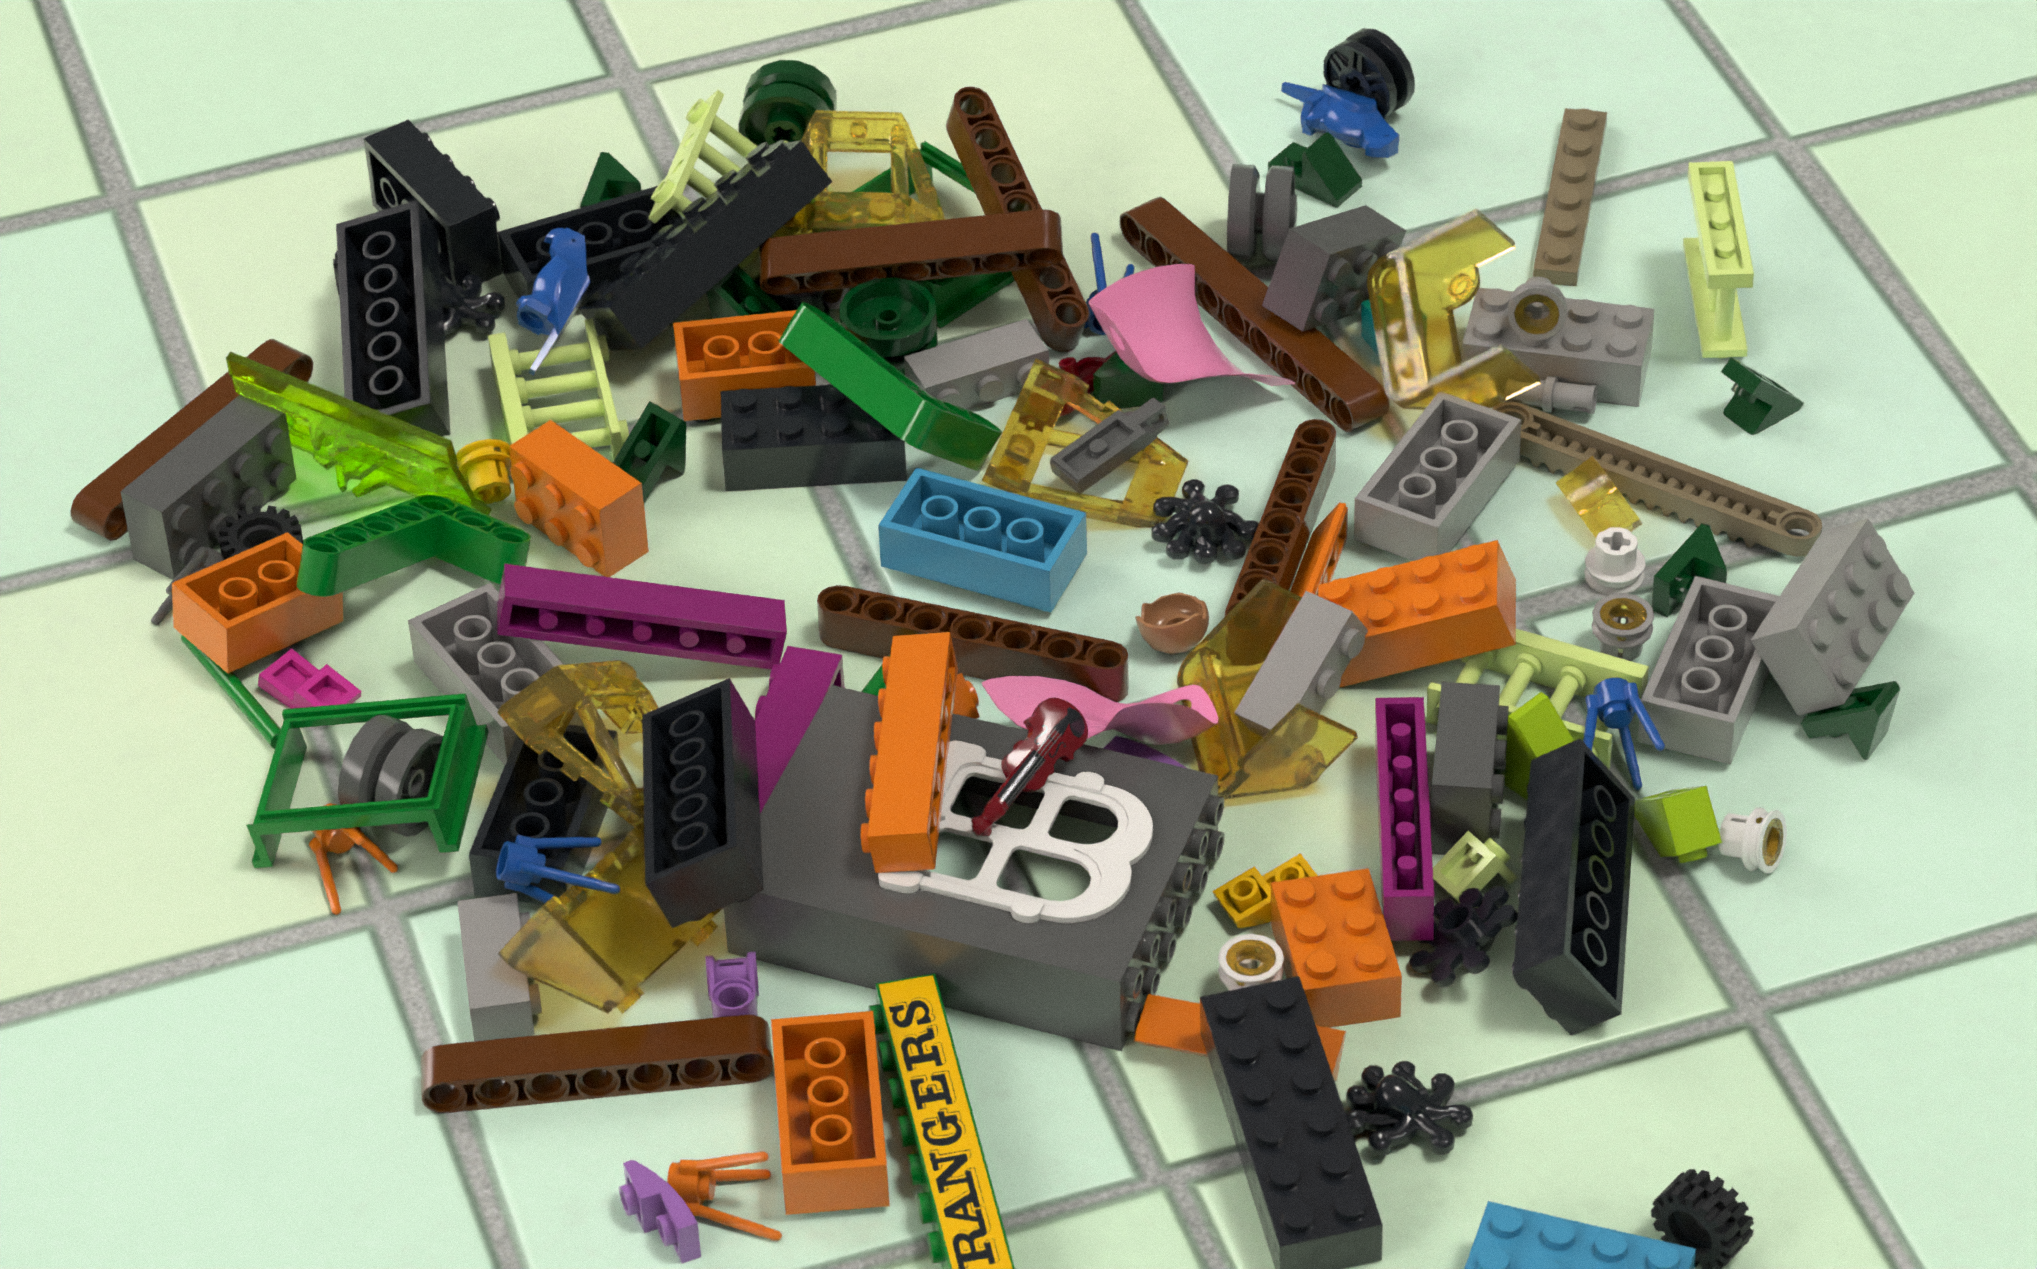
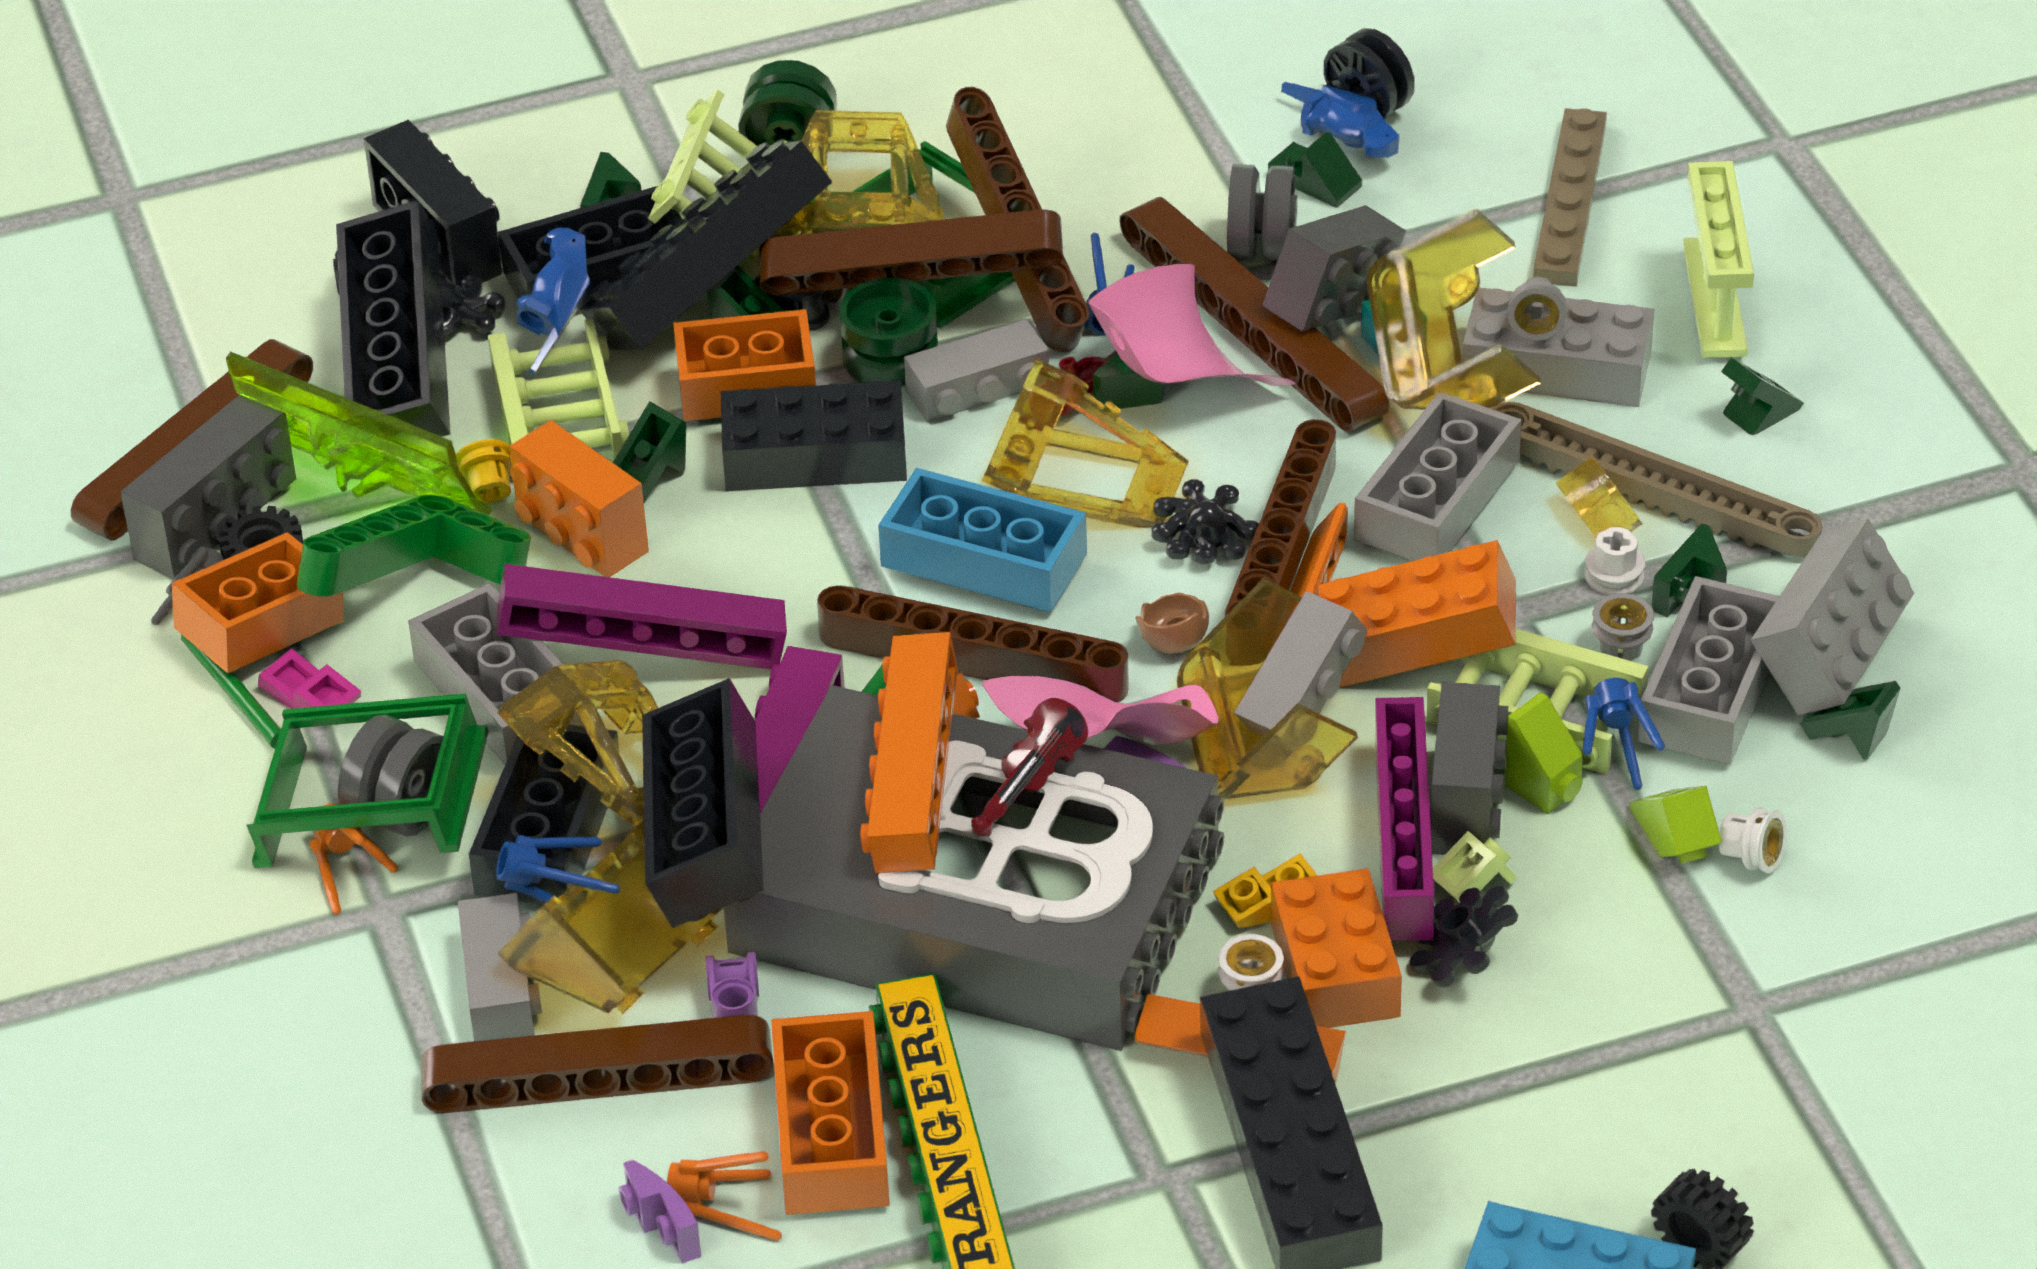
(888, 393): green beam -> none
(1109, 445): dark grey hinge -> none
(1404, 1109): black animal -> none
(1559, 395): light grey pin -> none
(1574, 888): black brick -> none

